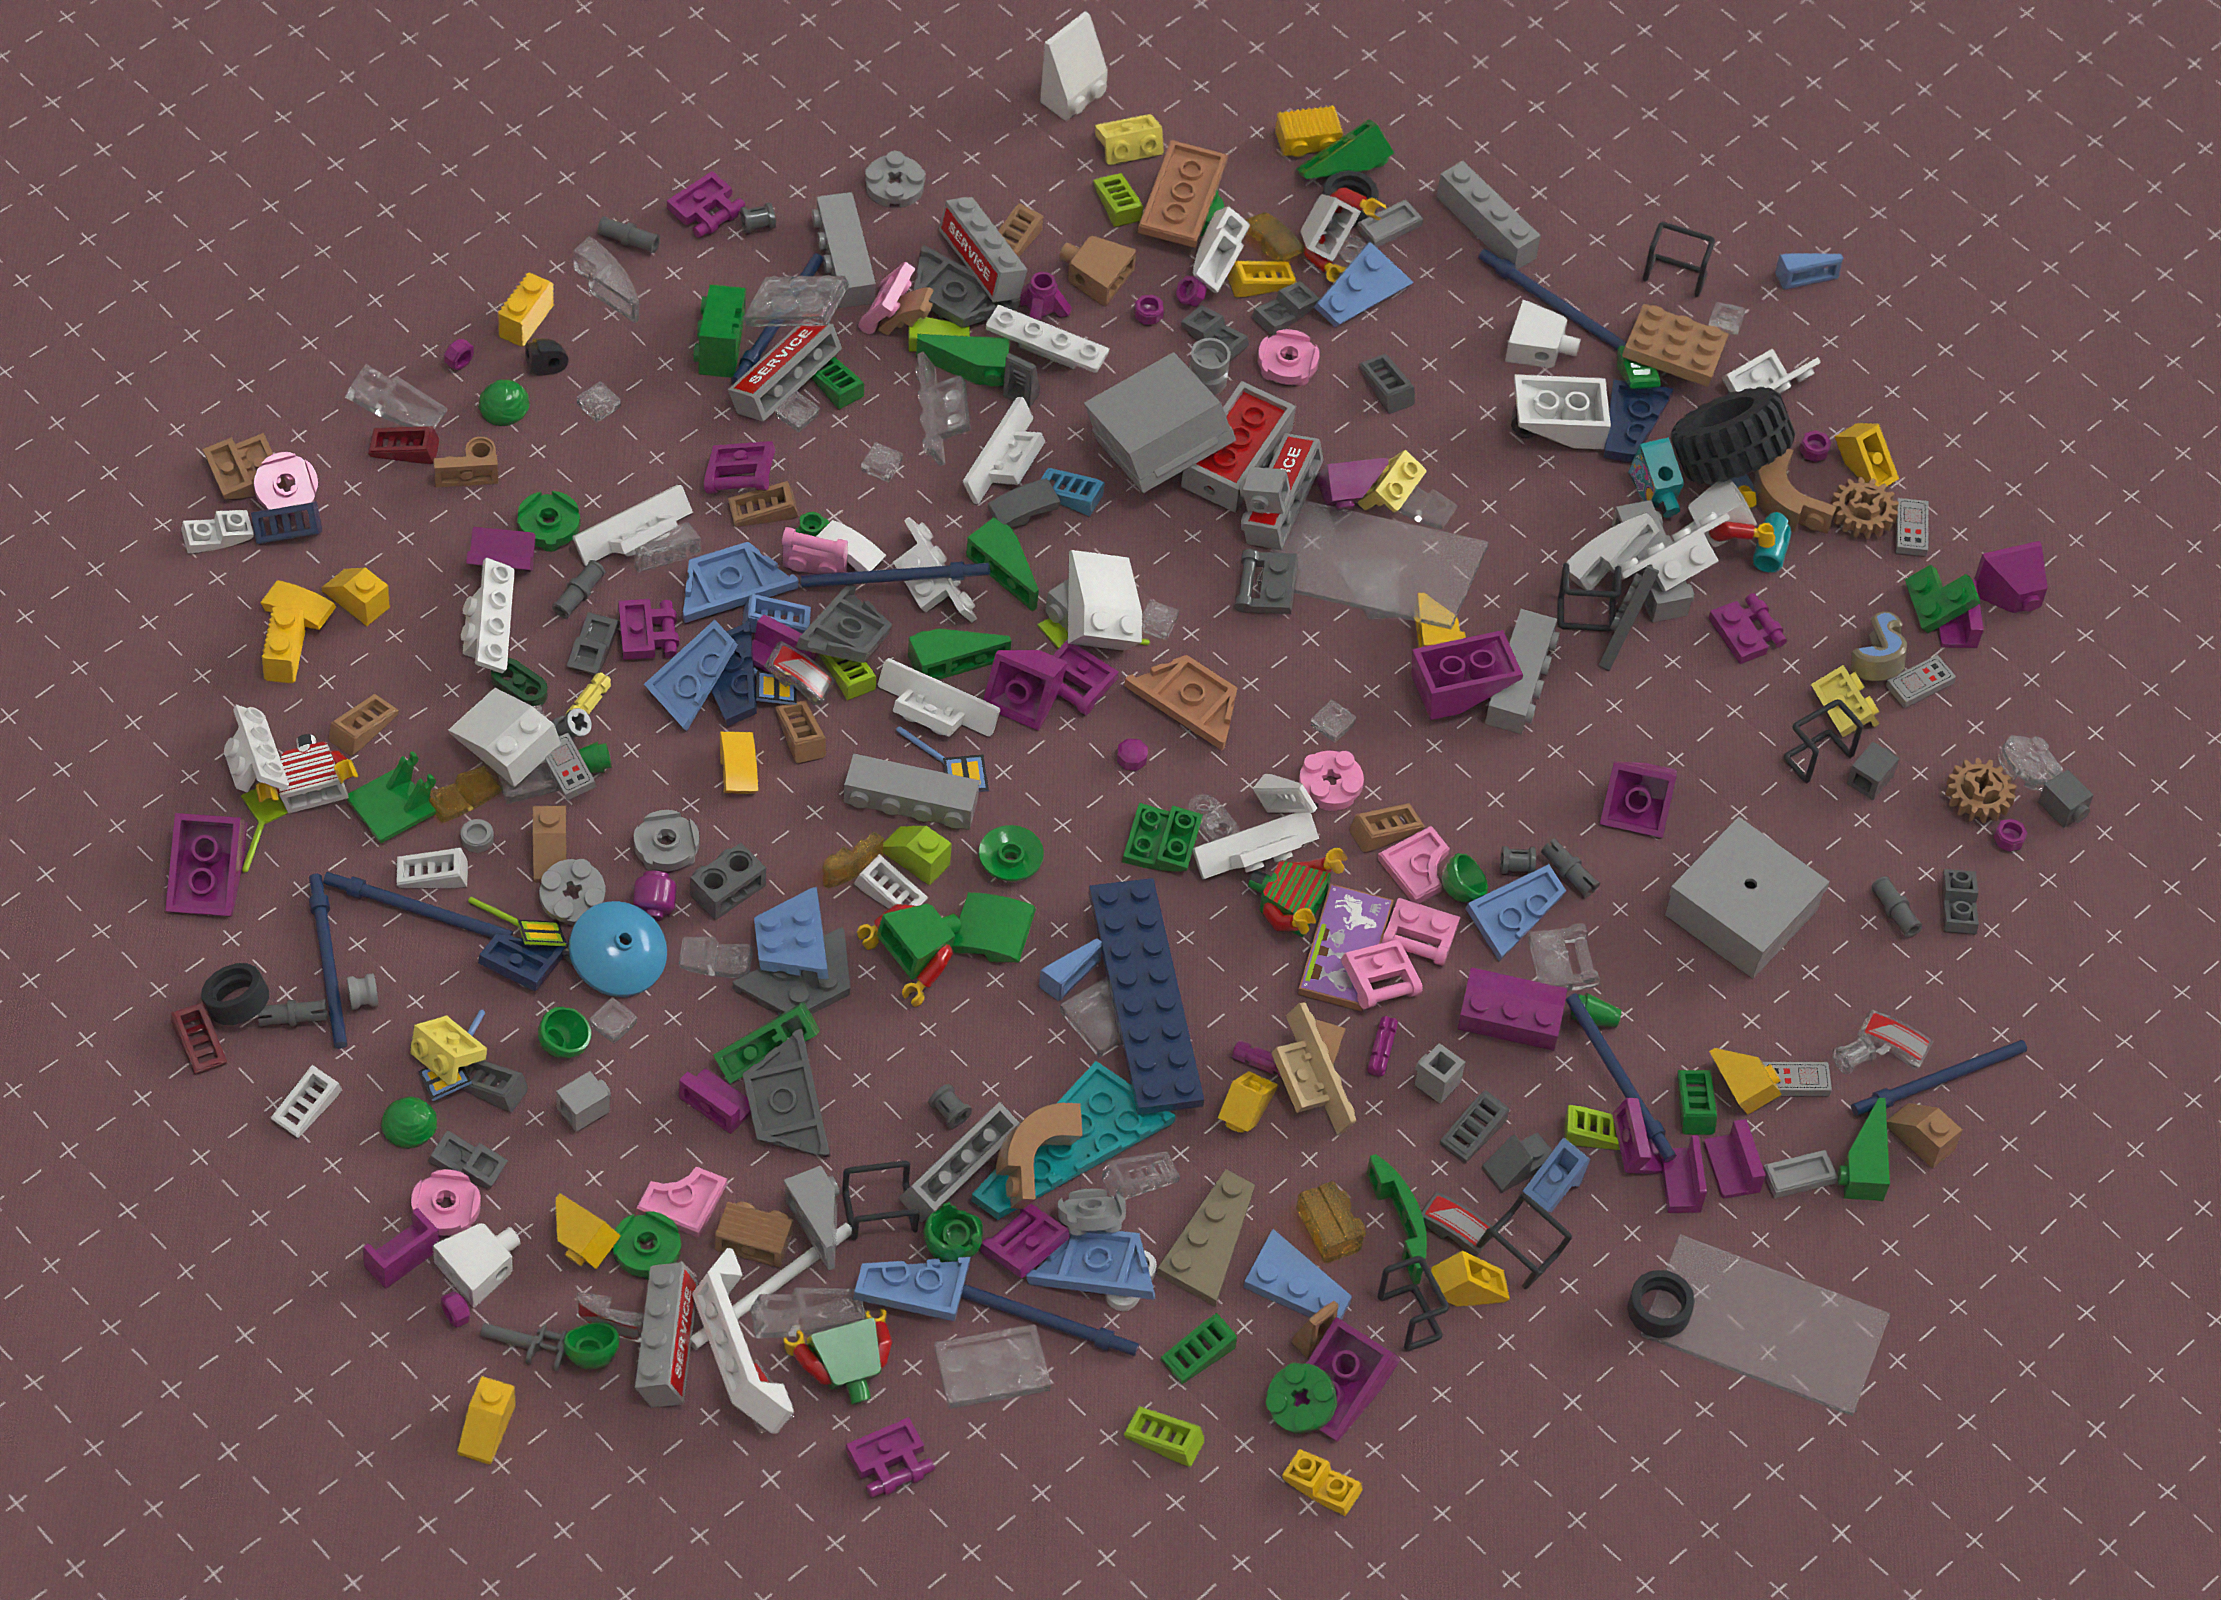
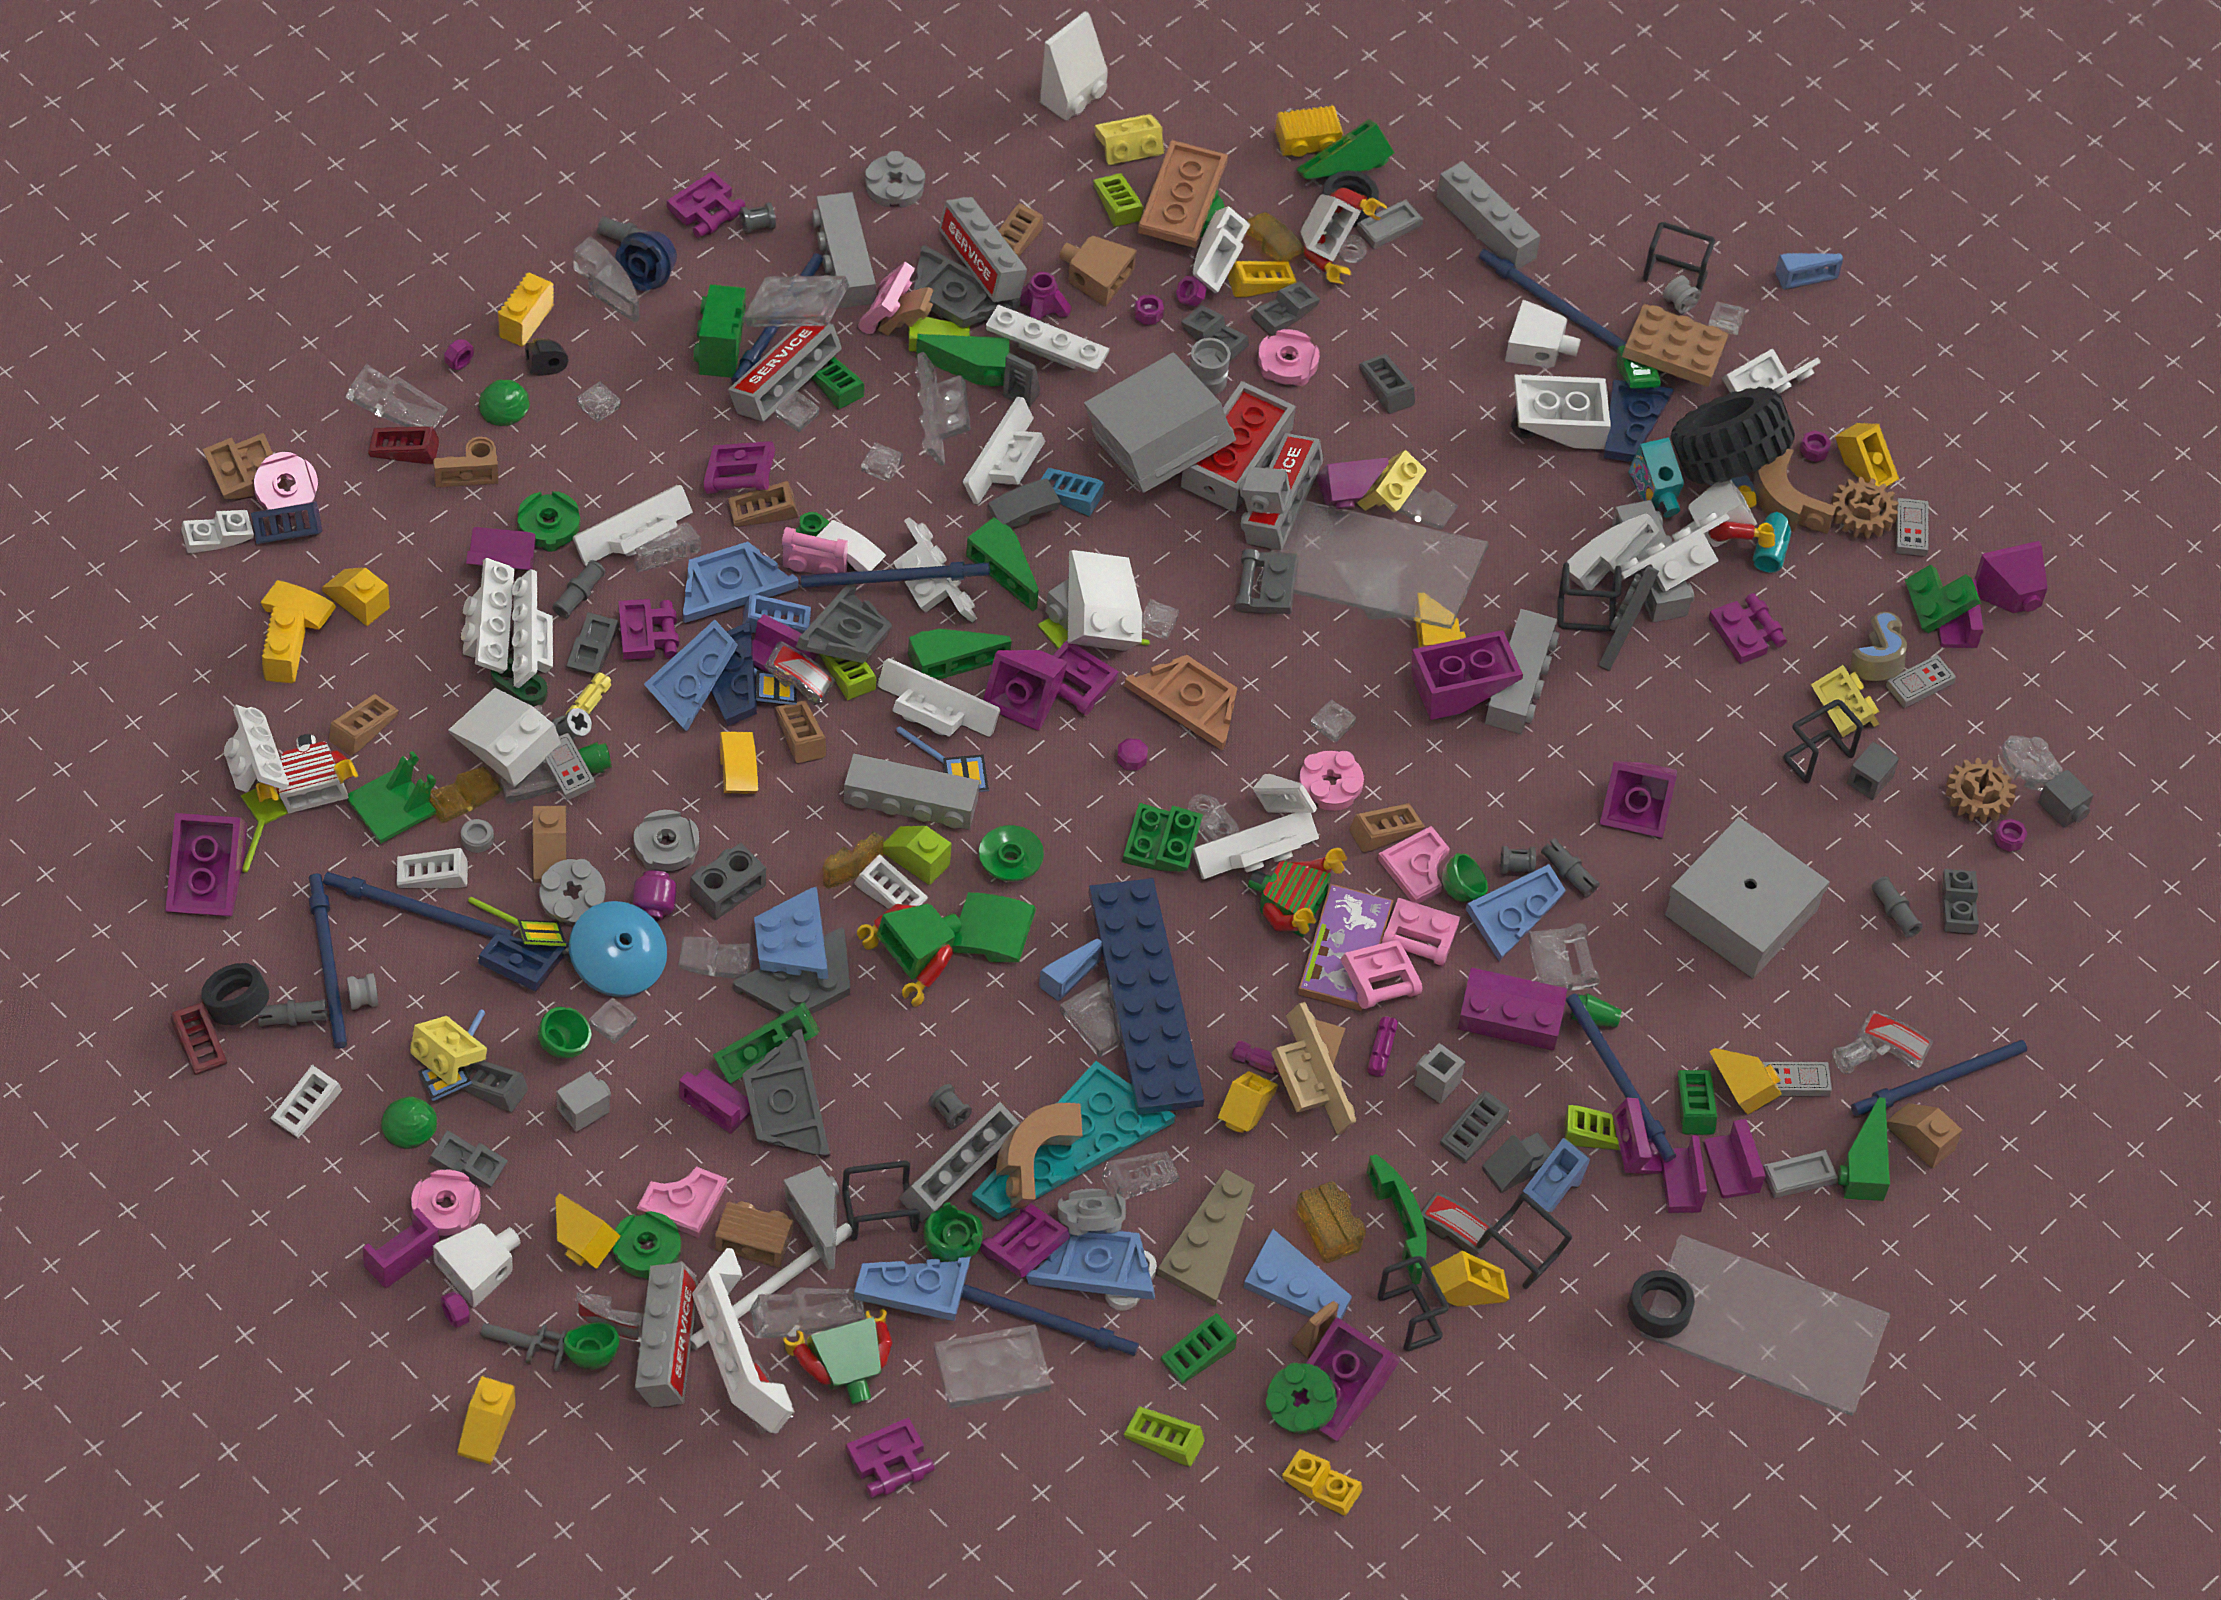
(532, 631): none -> white bracket
(647, 259): none -> dark blue cone
(1361, 285): medium blue wing -> none
(1681, 294): none -> light grey wheel

